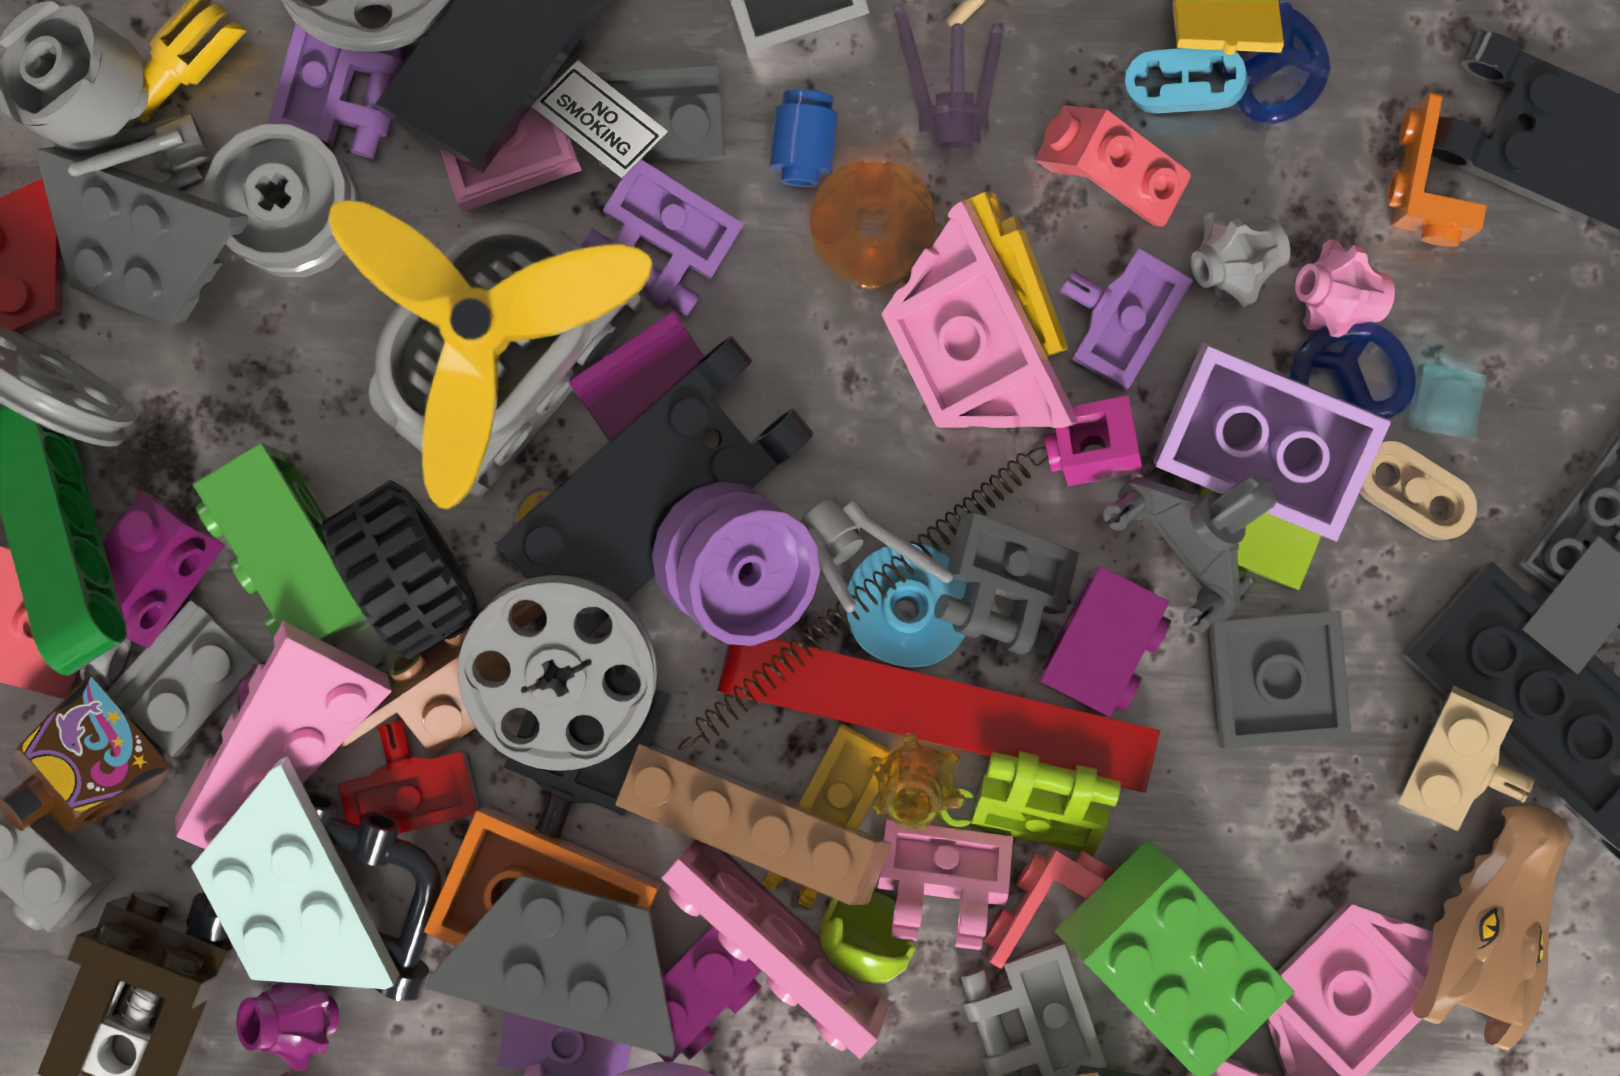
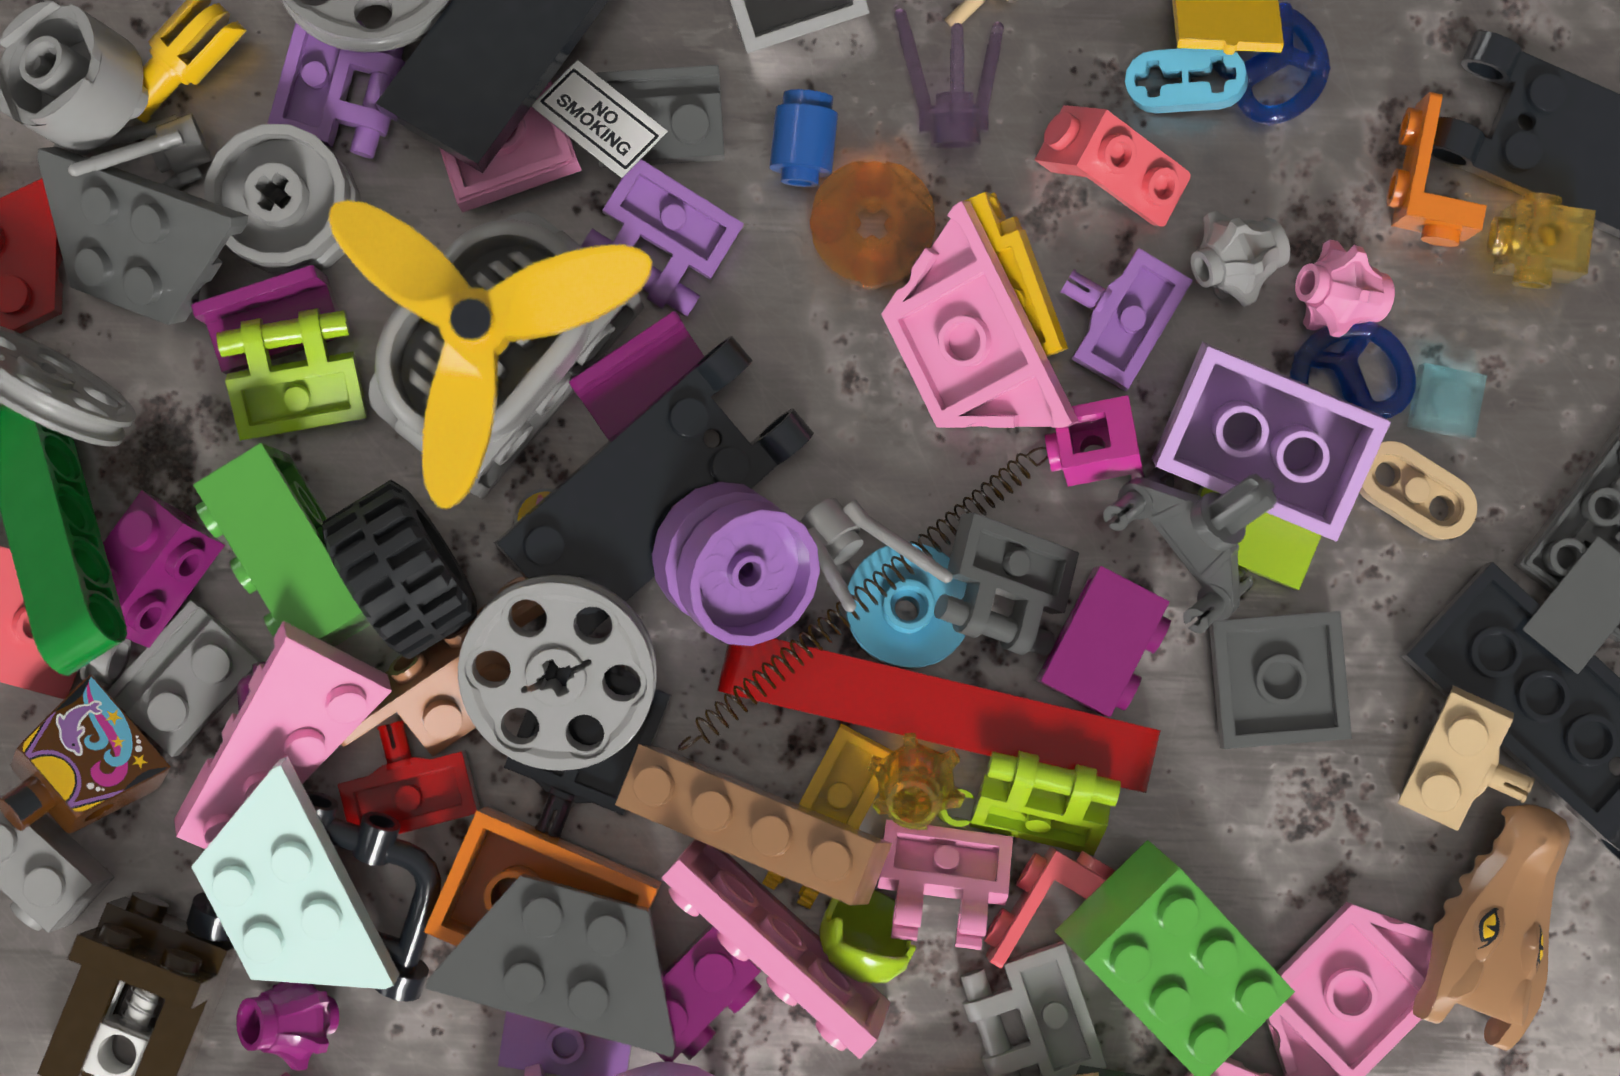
(270, 300): none -> magenta panel
(296, 393): none -> lime plate
(1541, 241): none -> clear yellow brick

